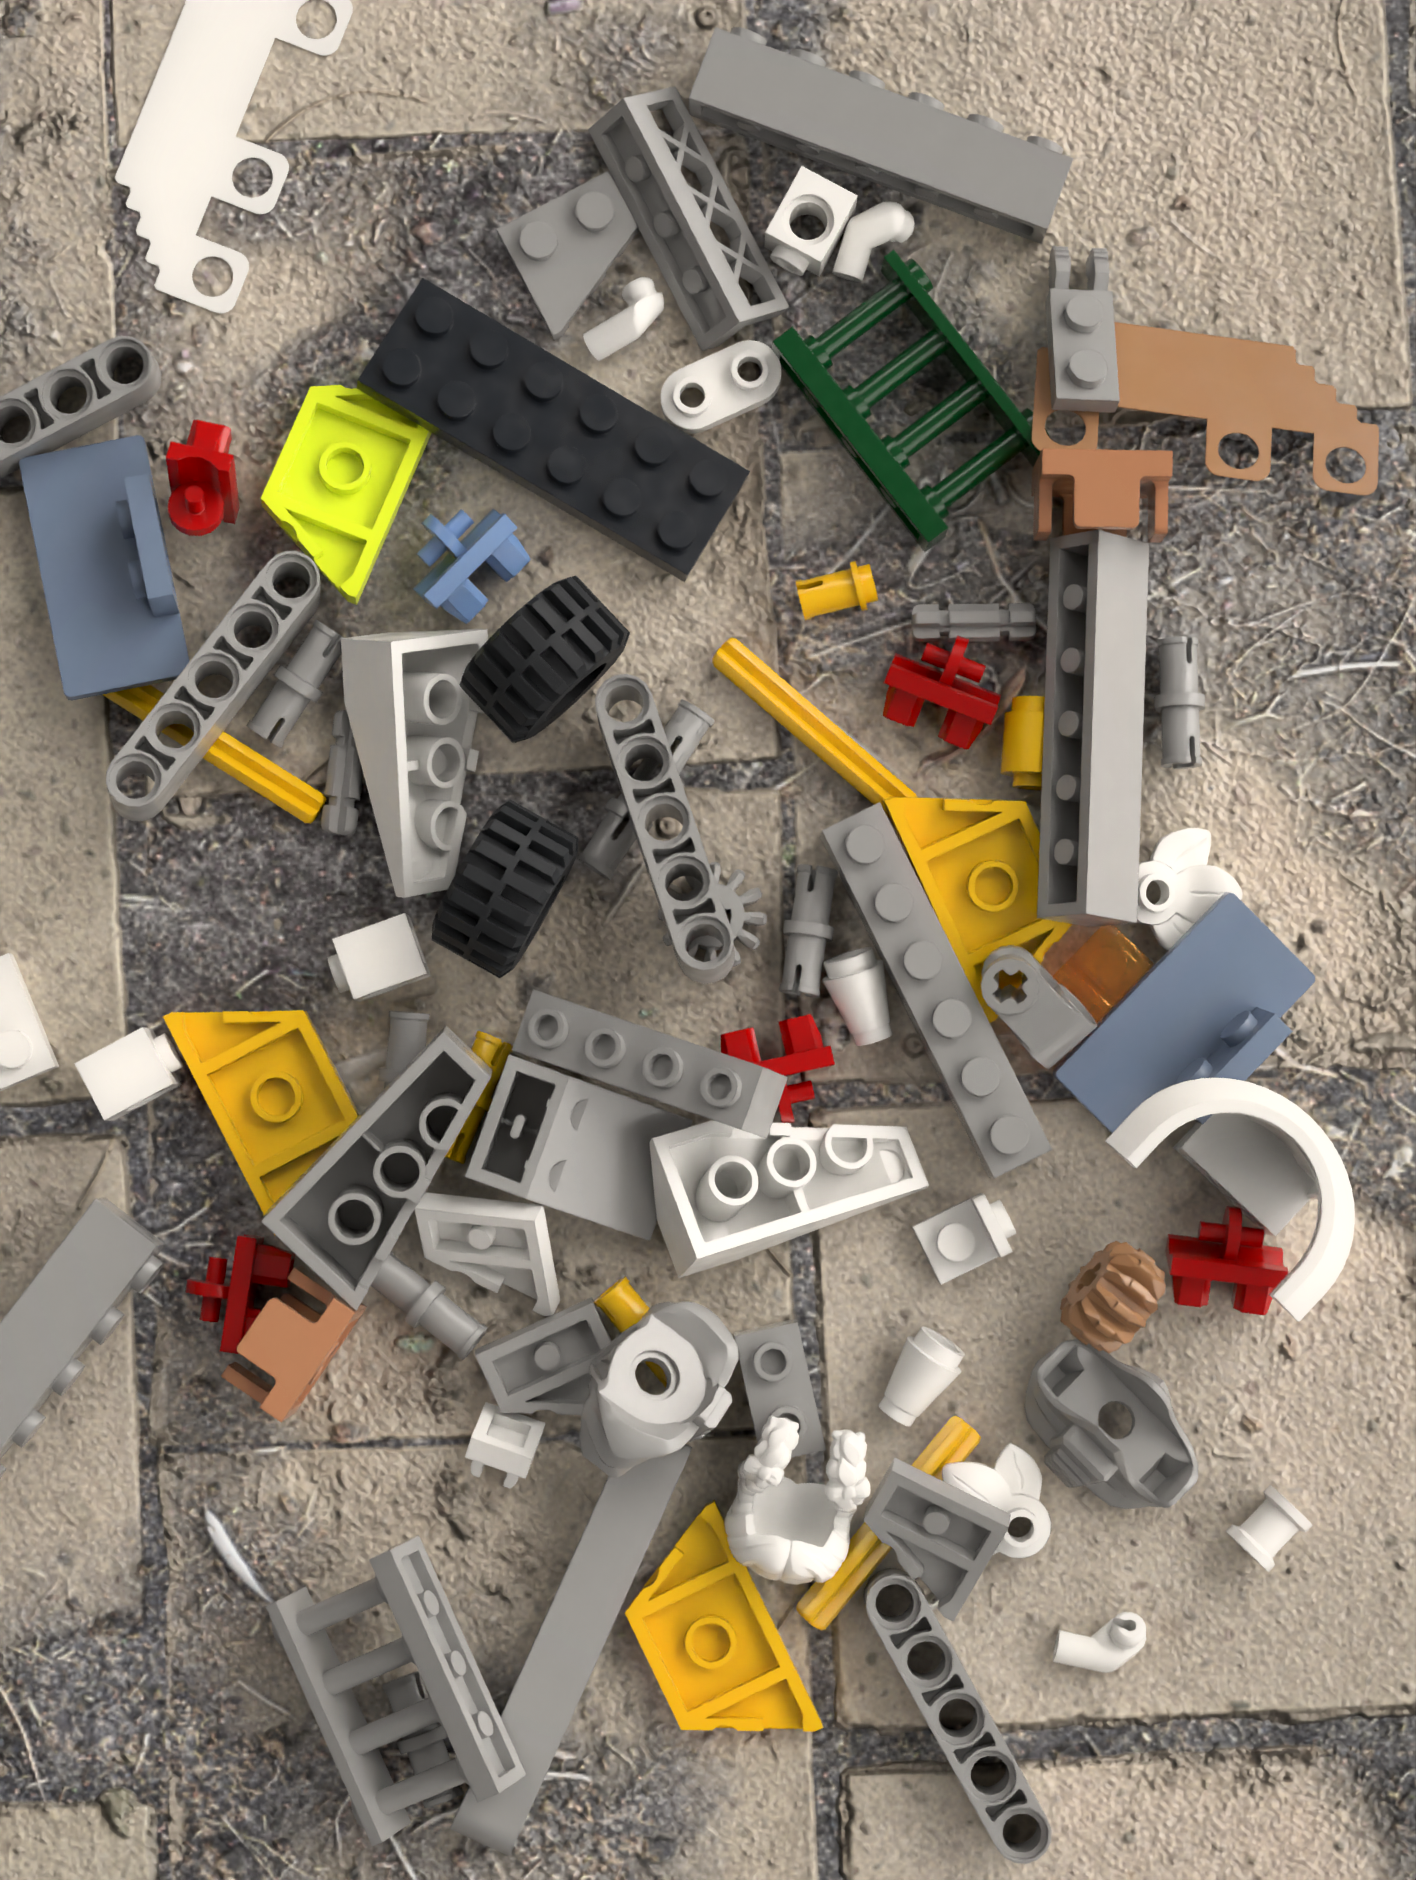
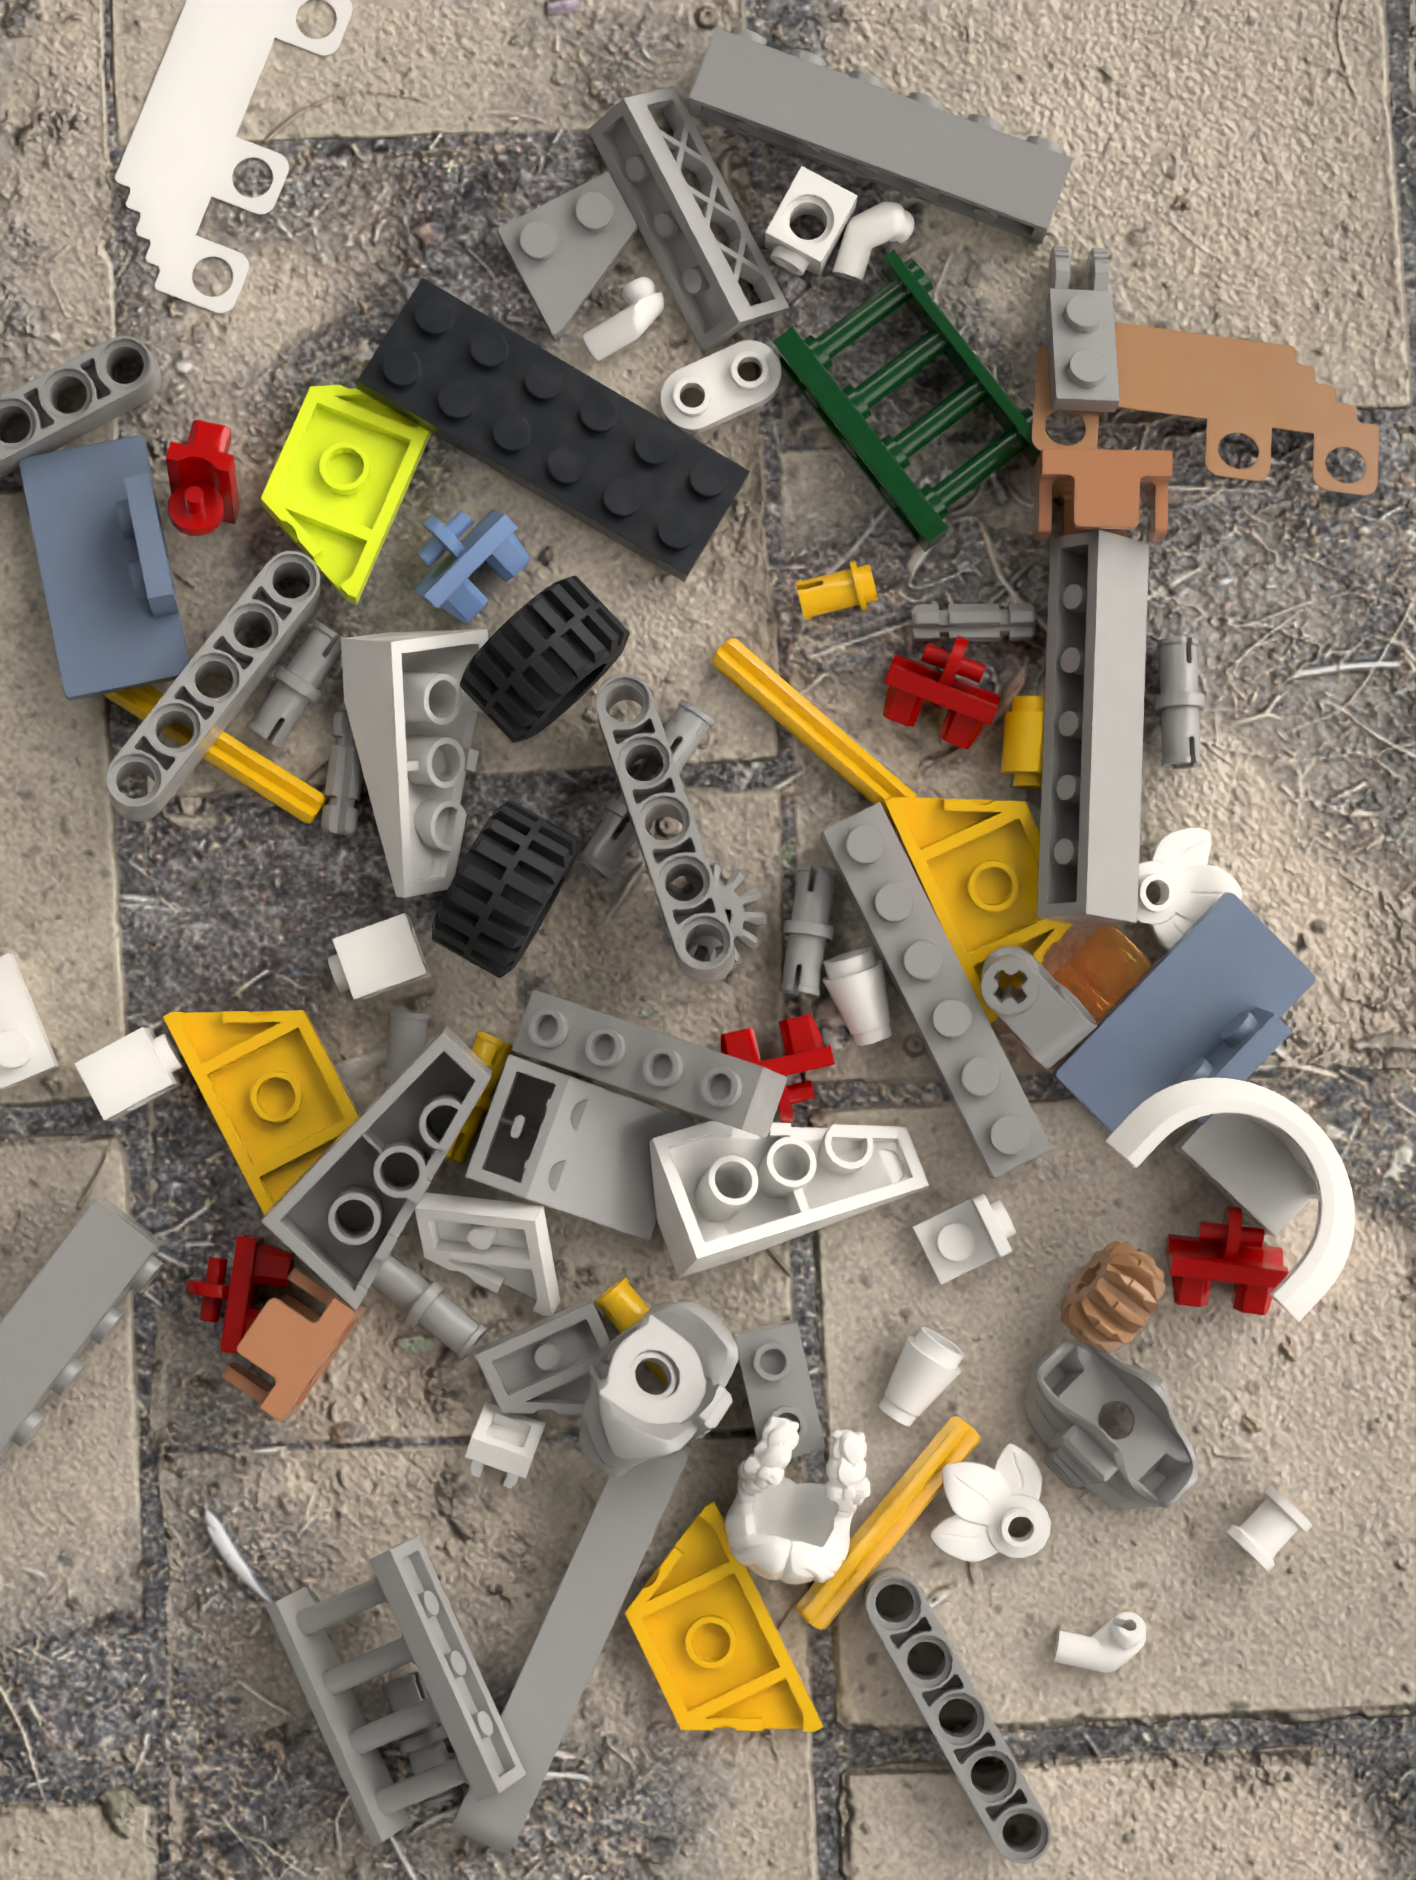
(936, 1531): light grey wing -> none

